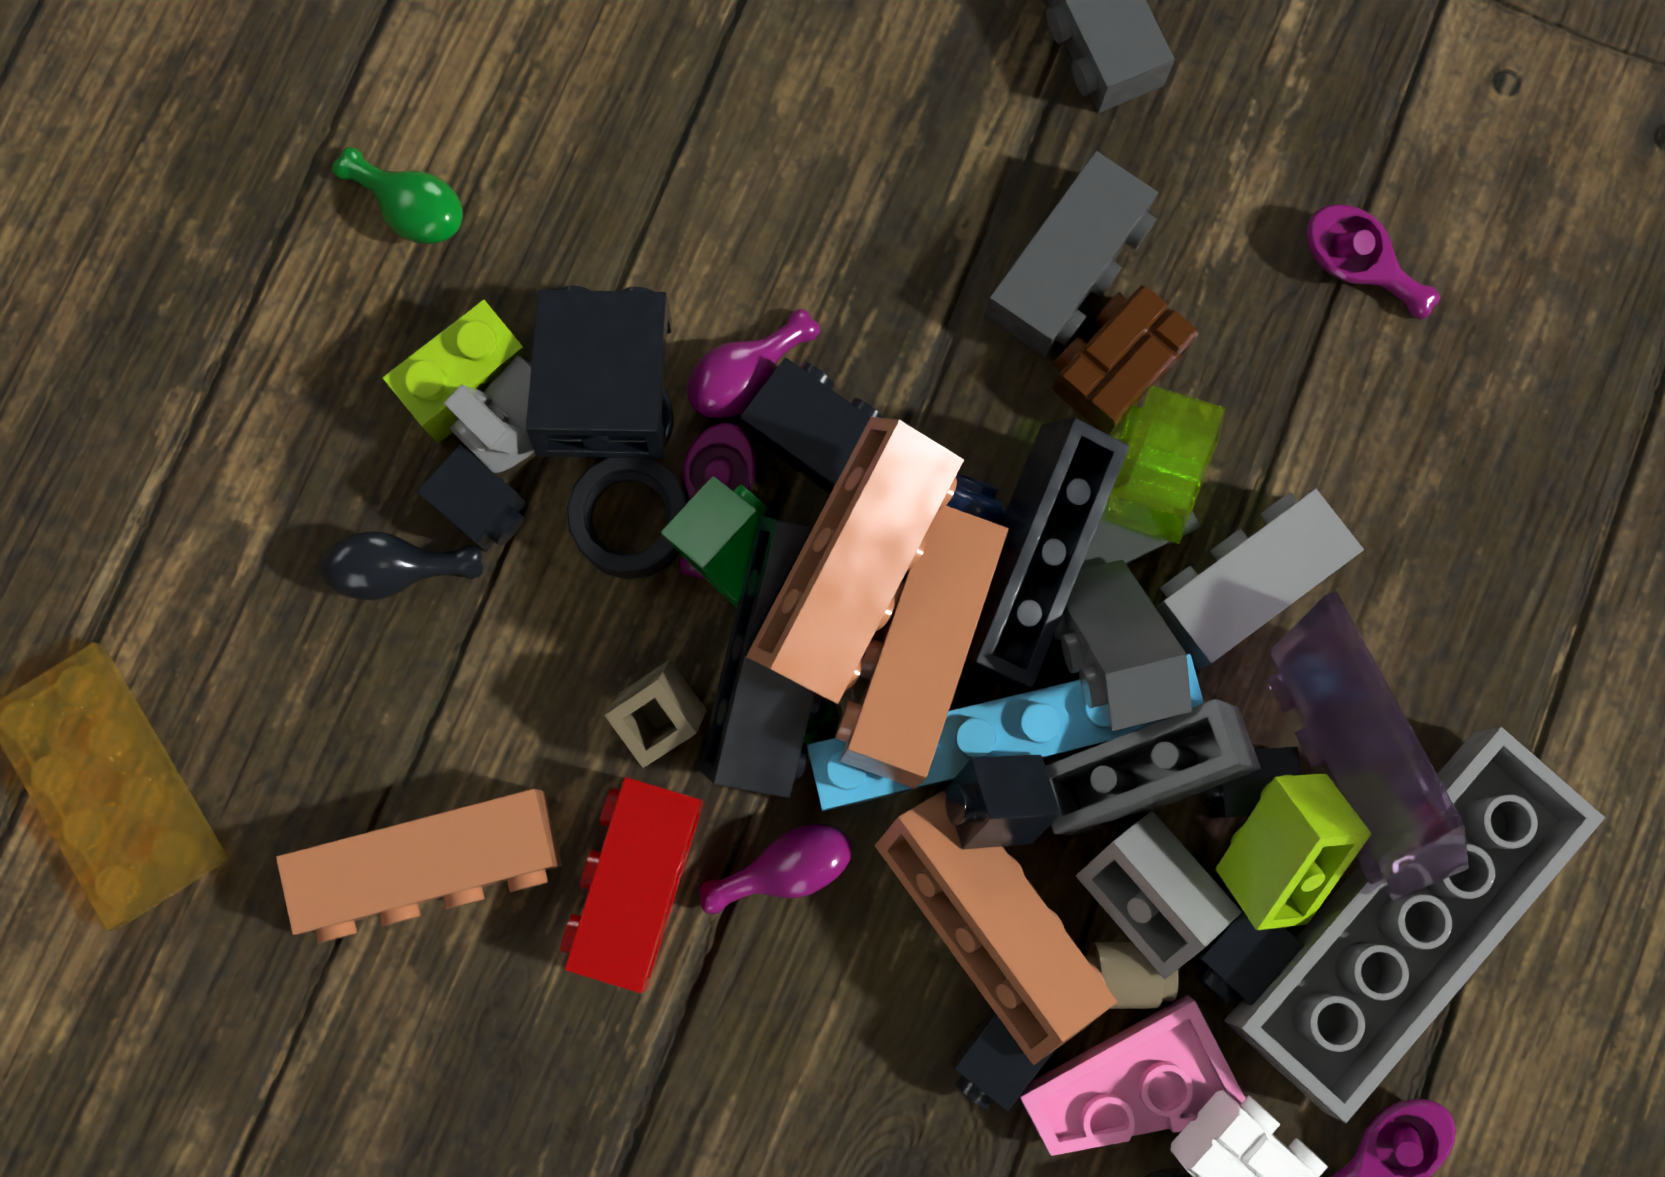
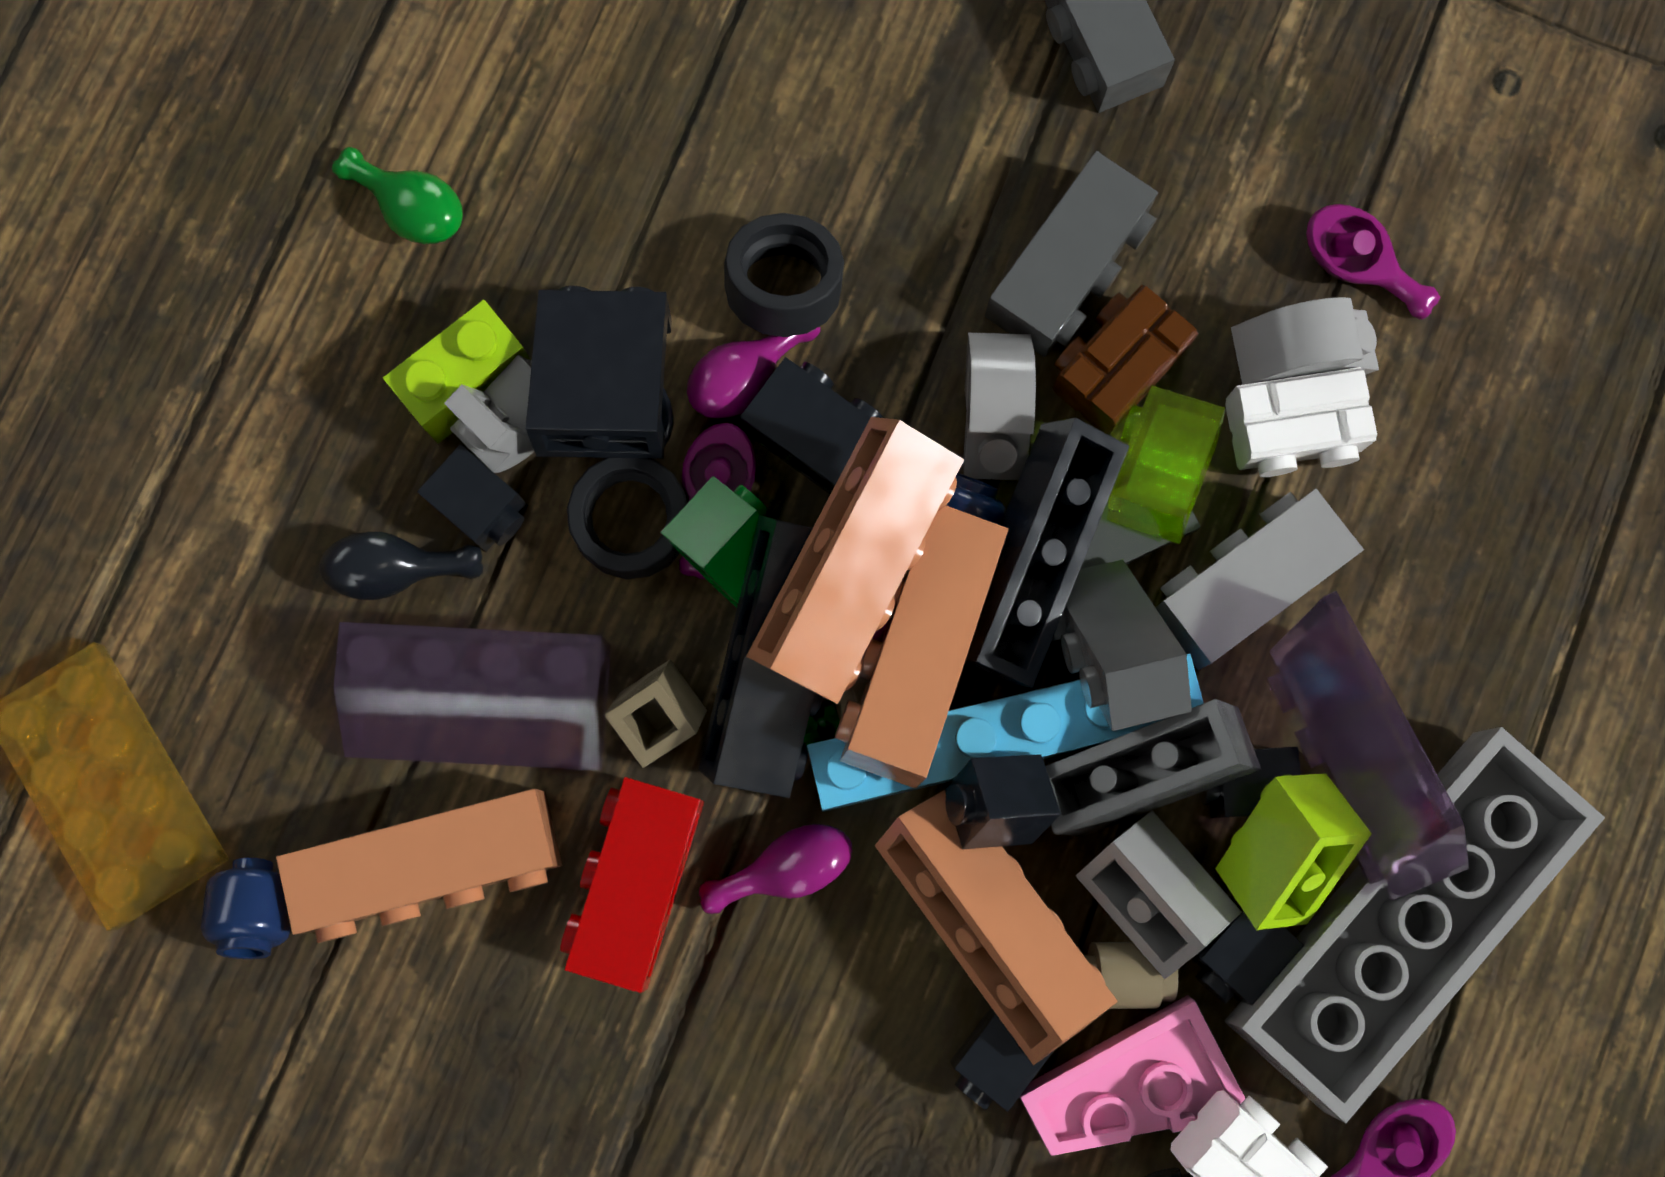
(245, 910): none -> dark blue head
(472, 695): none -> clear purple slope
(783, 236): none -> black tyre
(998, 405): none -> light grey brick
(1301, 421): none -> white brick
(1305, 341): none -> light grey brick

